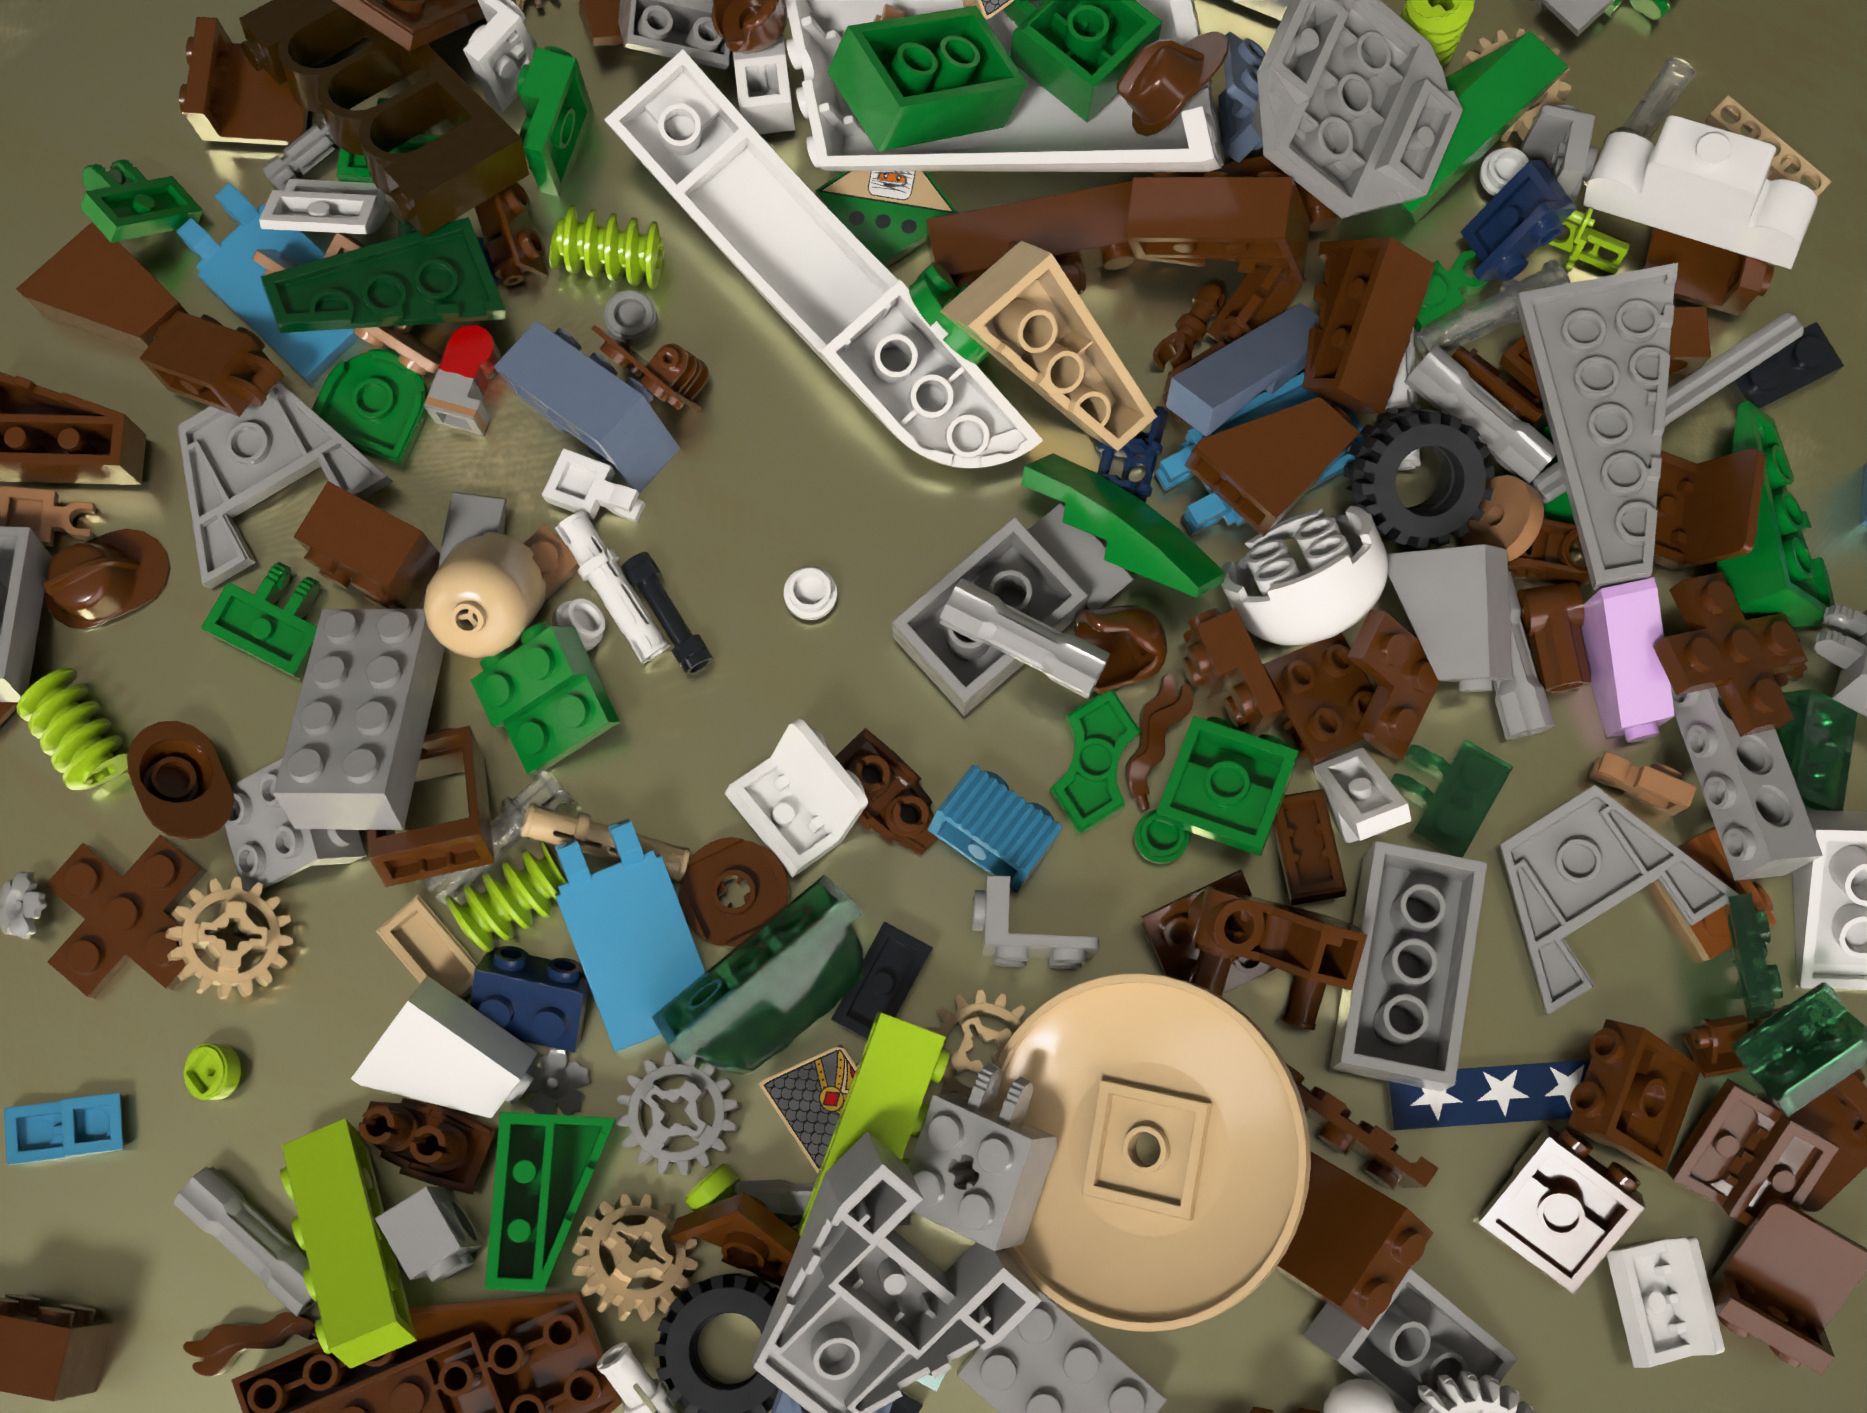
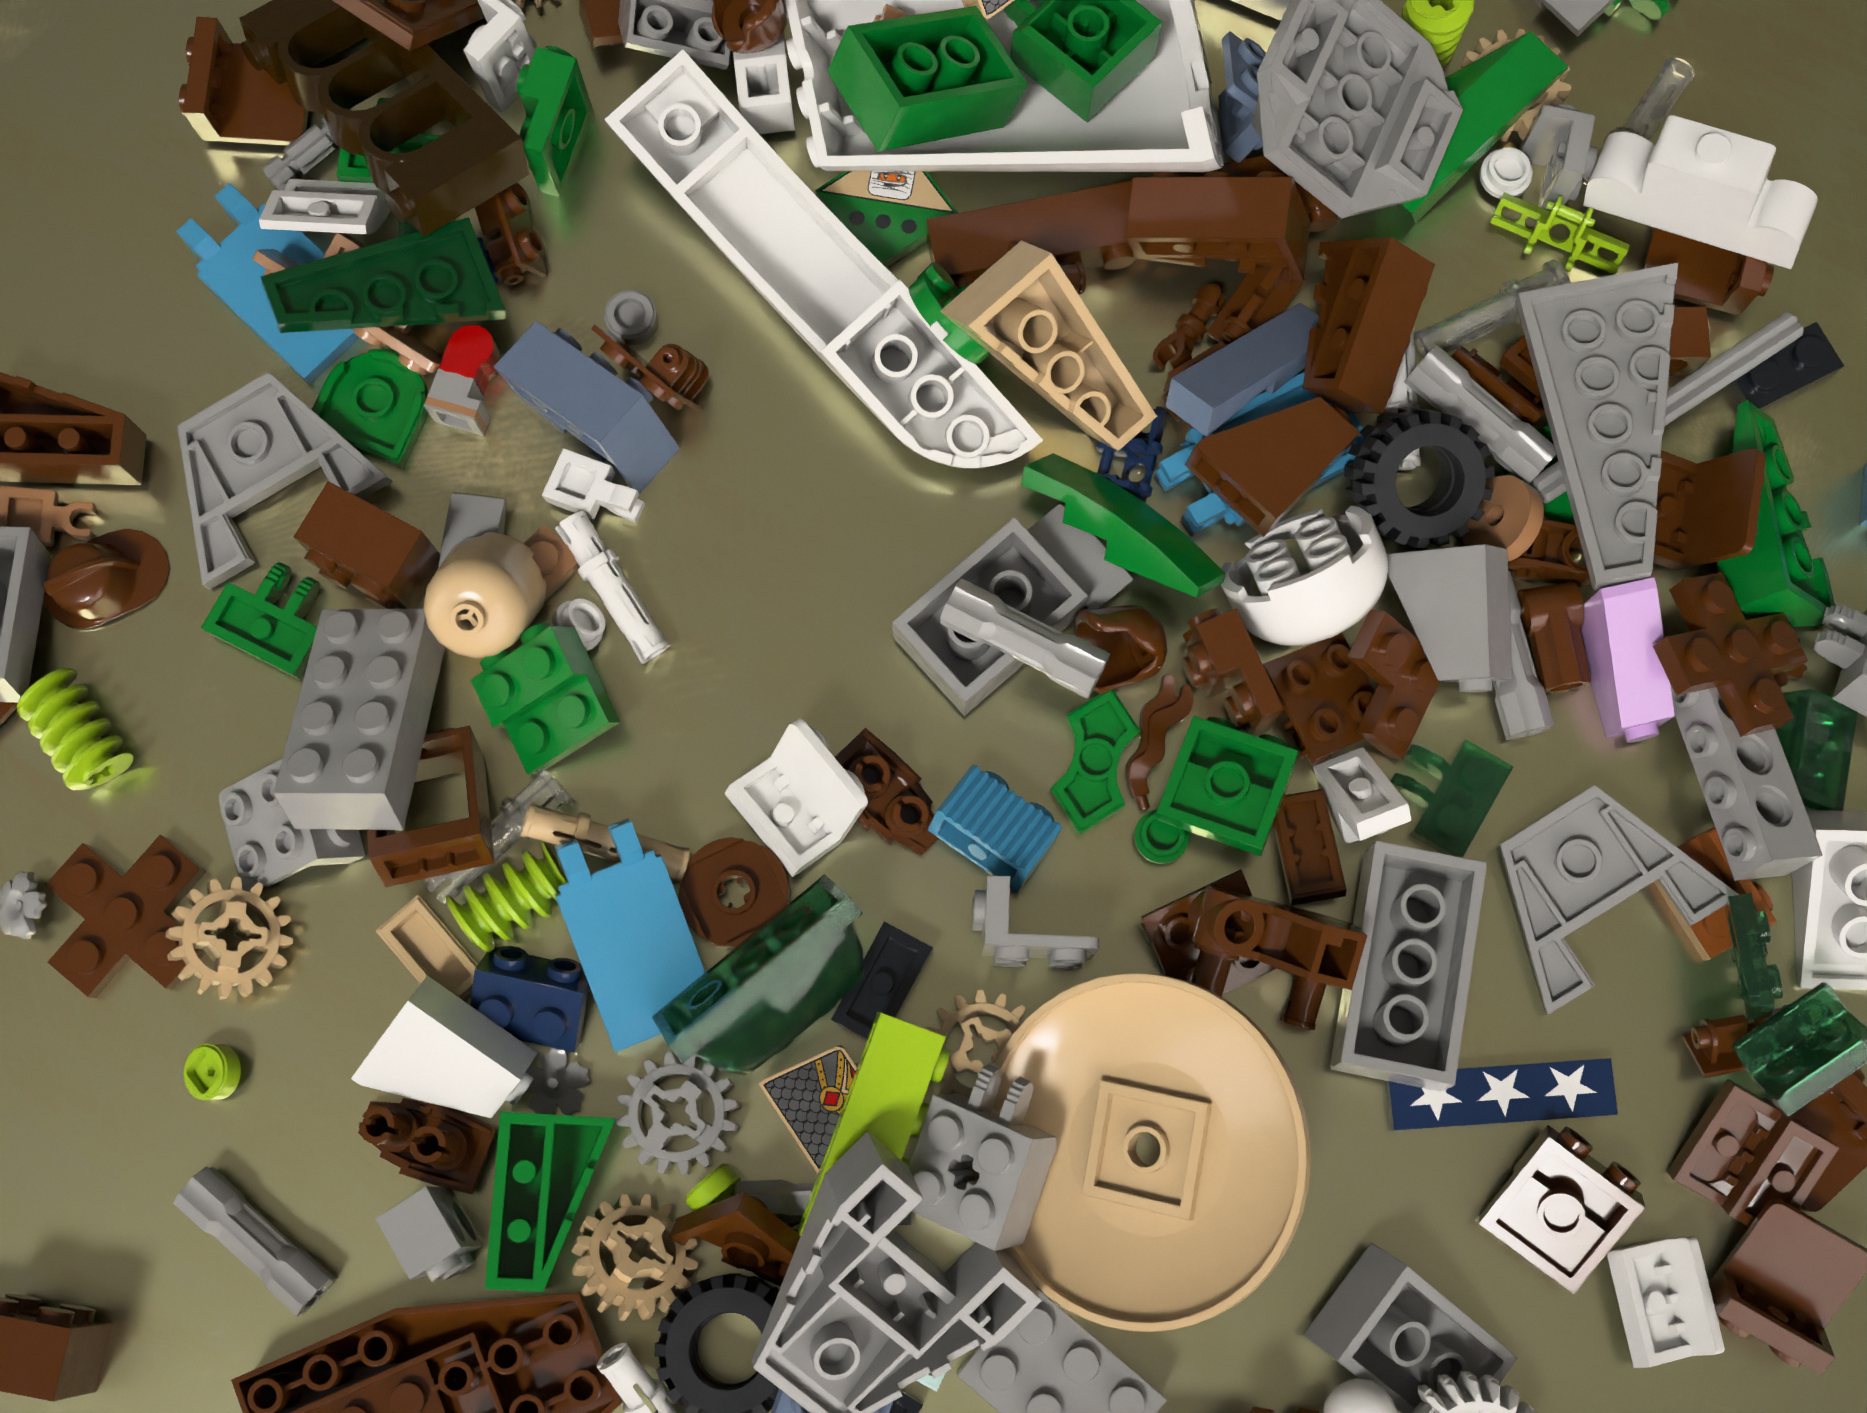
(63, 1129): dark azure slope -> none
(101, 291): reddish brown slope -> none
(131, 206): green hinge -> none
(179, 780): reddish brown piece -> none
(212, 363): reddish brown brick -> none
(229, 1341): reddish brown hair -> none
(348, 1256): lime brick -> none
(607, 248): lime piece -> none
(645, 578): black bar -> none
(810, 593): white plate -> none
(1167, 77): reddish brown piece -> none
(1352, 1244): reddish brown brick -> none
(1364, 1139): reddish brown wing -> none
(1445, 291): green plate -> none
(1517, 222): dark blue bracket -> none
(1634, 1093): reddish brown plate -> none
(1653, 785): medium nougat plate -> none
(1764, 134): tan piece -> none

